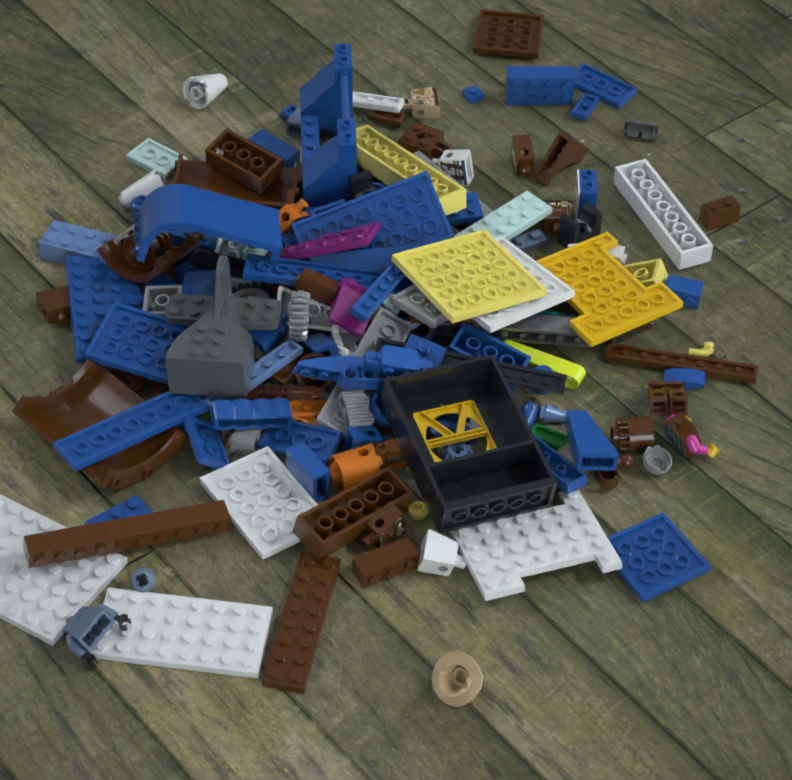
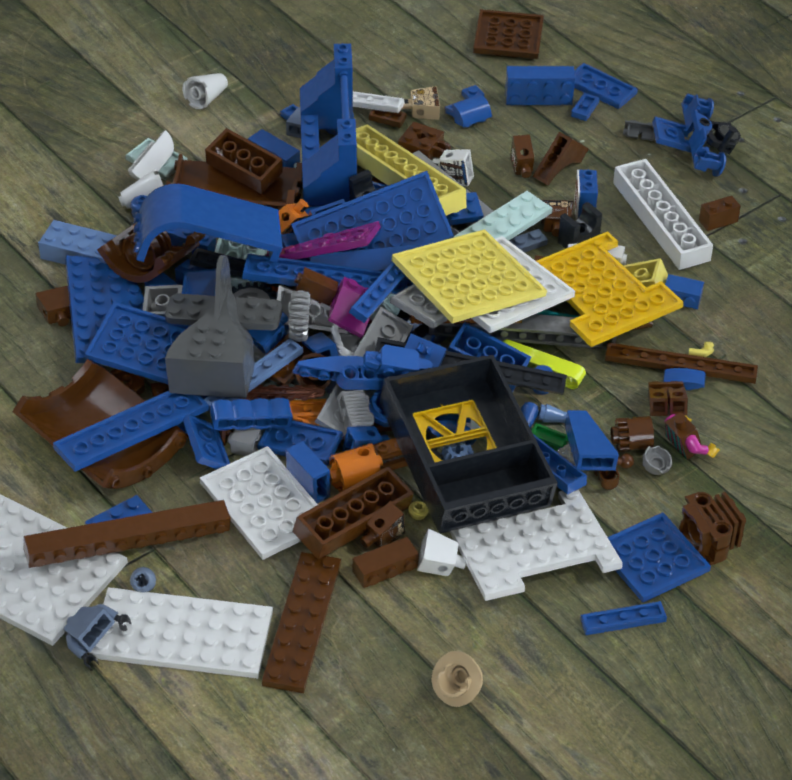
(153, 156): none -> white brick
(470, 111): none -> blue brick
(623, 618): none -> blue tile
(696, 117): none -> blue piece
(712, 525): none -> reddish brown piece

